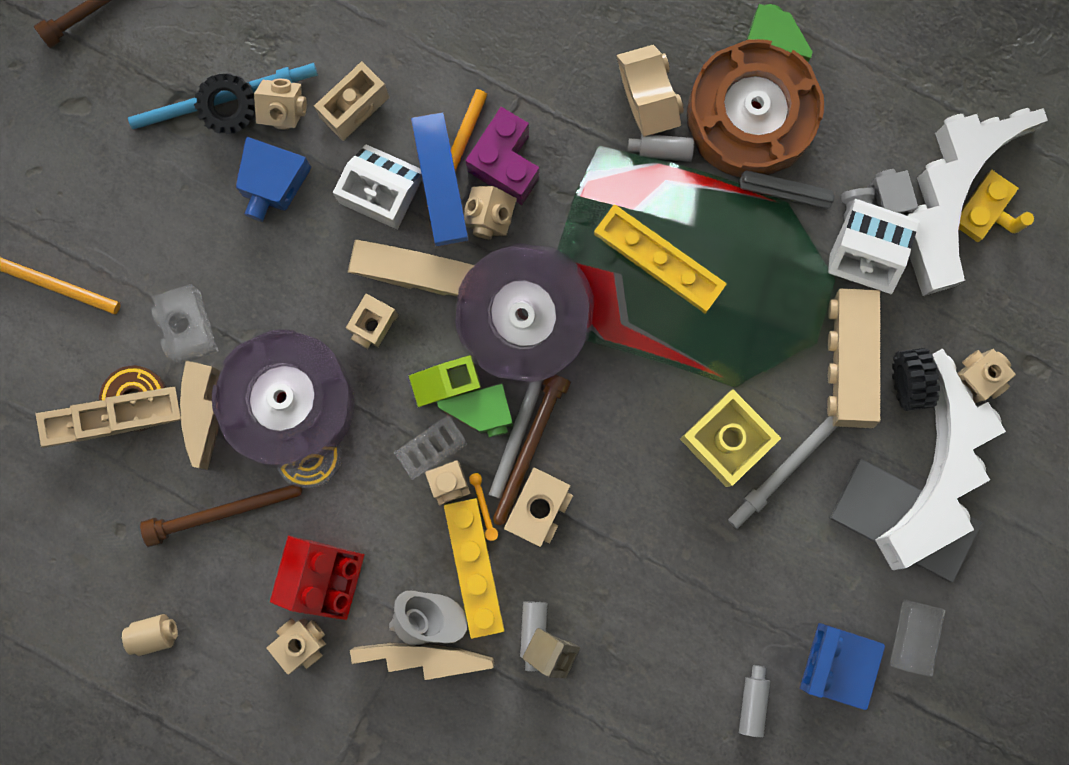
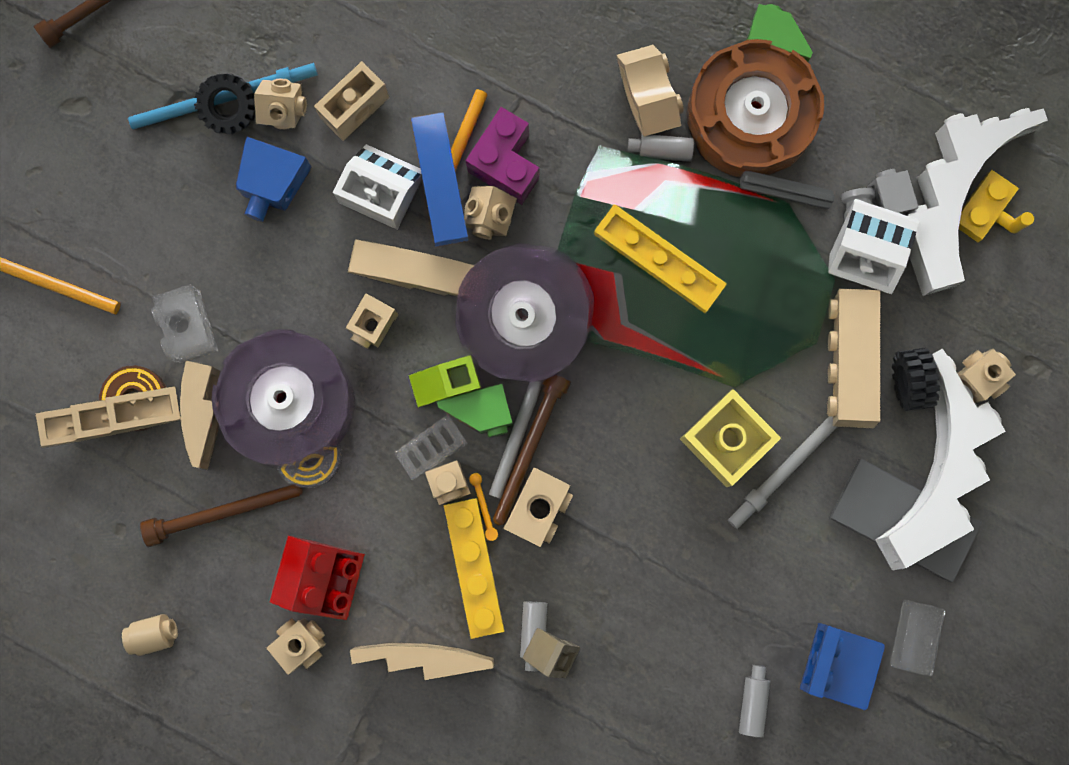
(427, 619): light grey piece -> none

